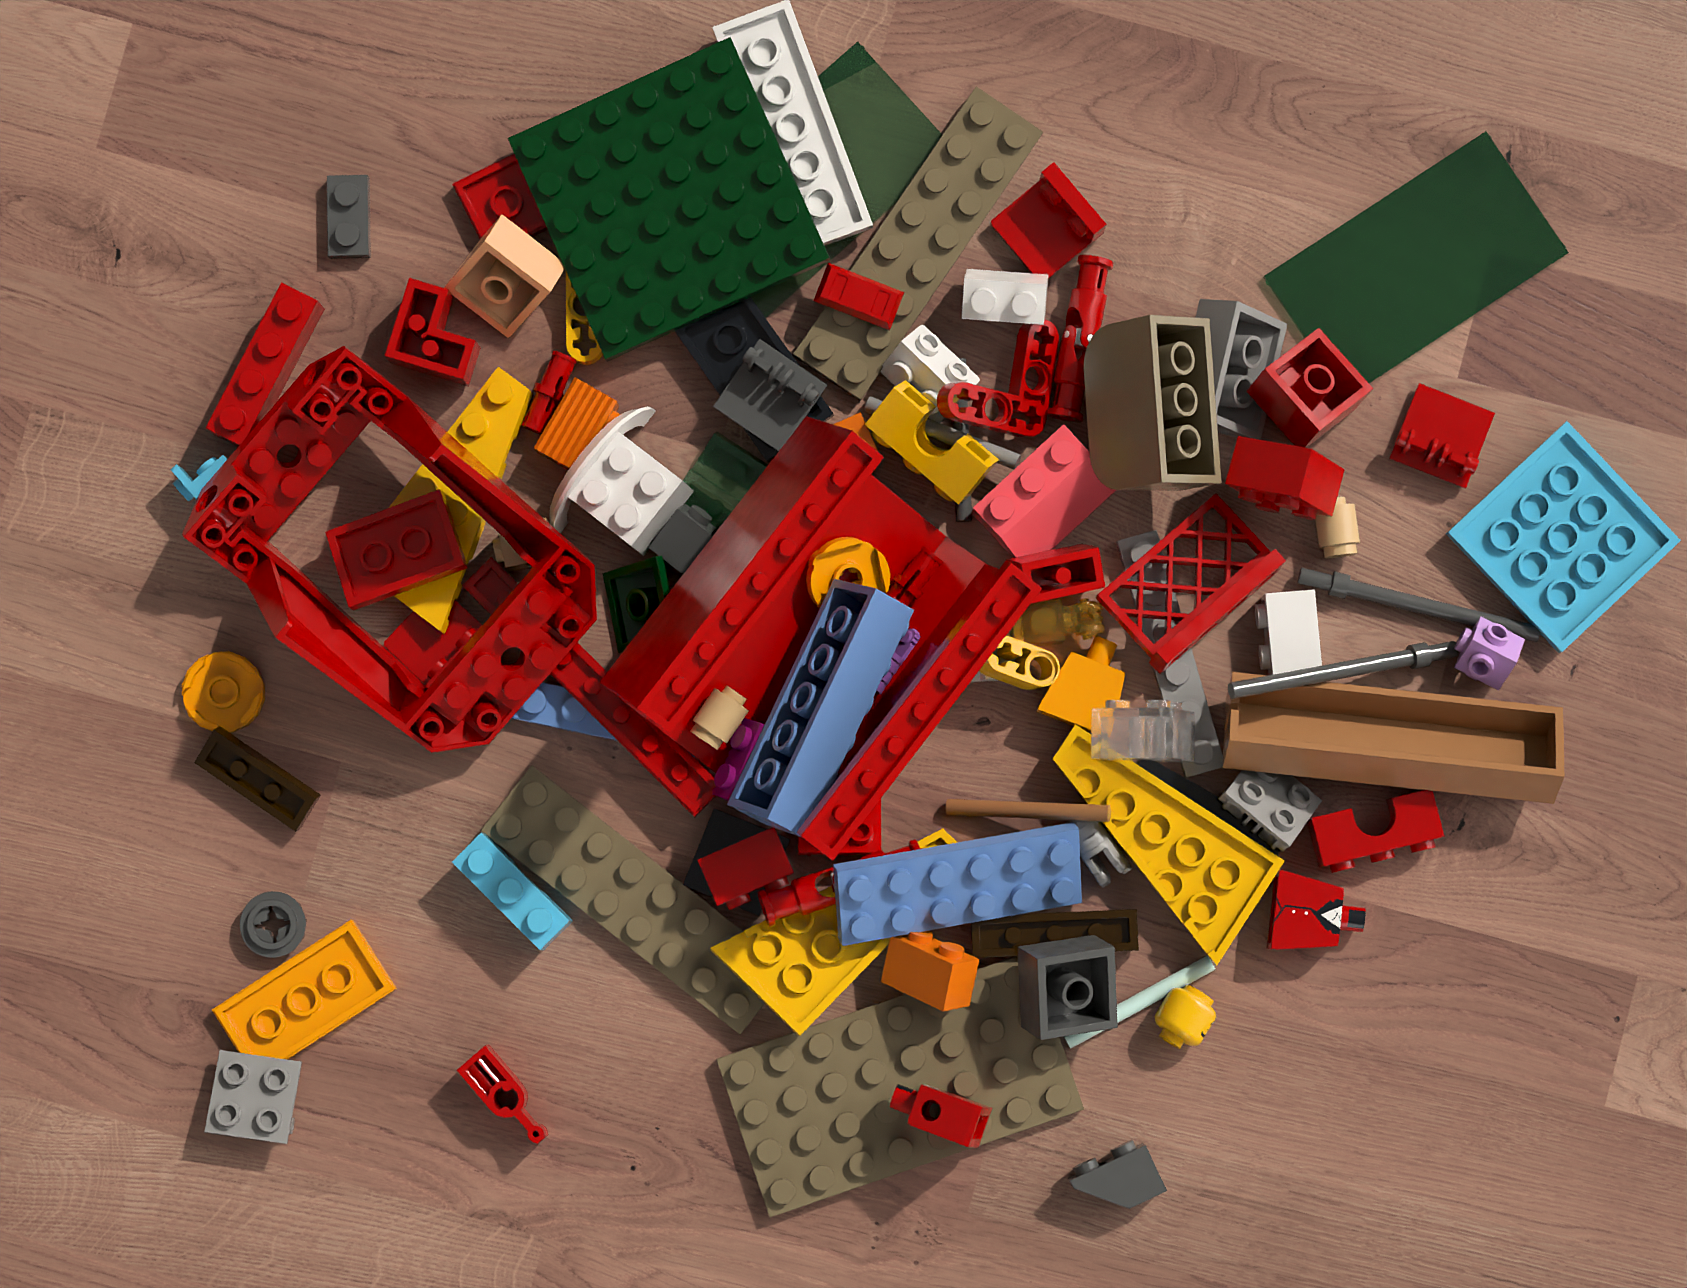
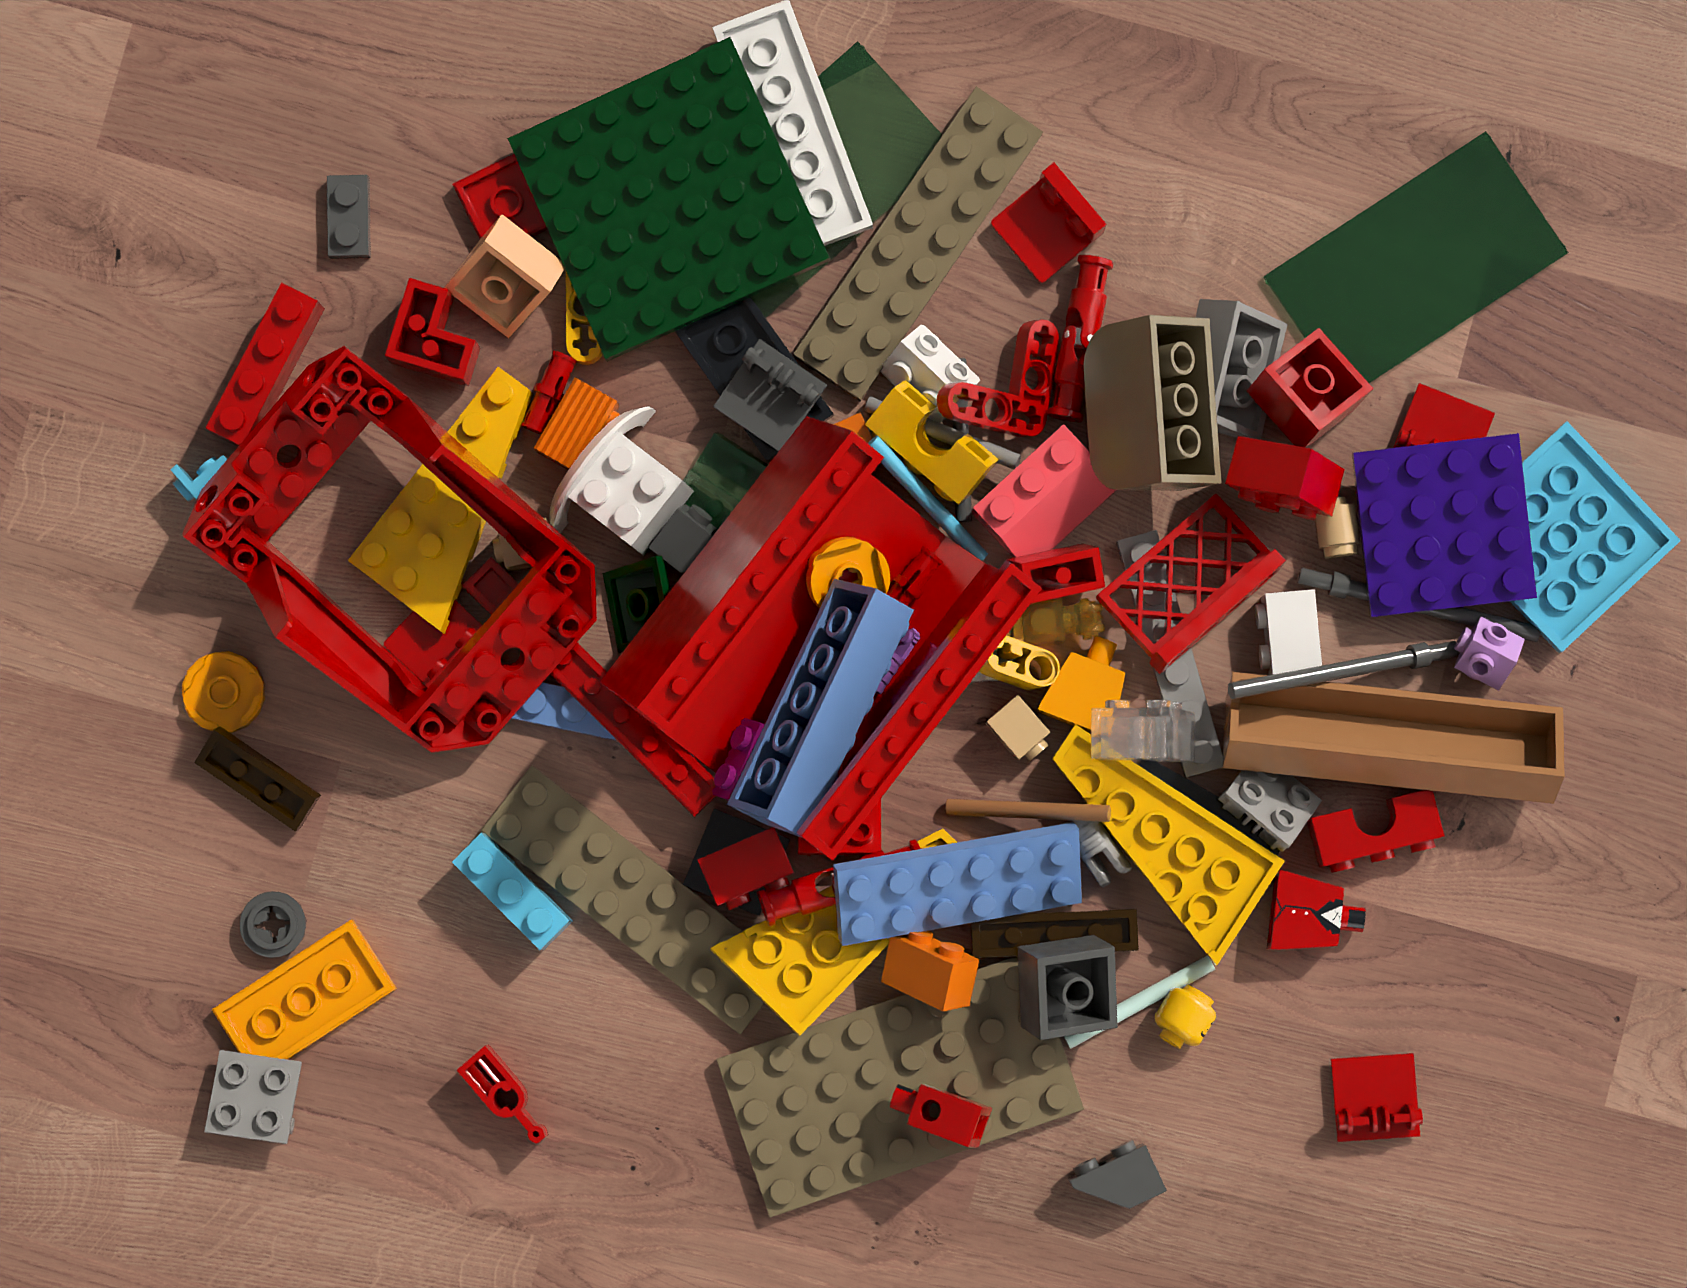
(396, 549): red plate -> none
(719, 716): tan brick -> none
(858, 296): red tile -> none
(927, 499): none -> medium azure bar
(1004, 296): white brick -> none
(1019, 729): none -> tan brick
(1375, 1097): none -> red hinge
(1444, 525): none -> dark purple plate

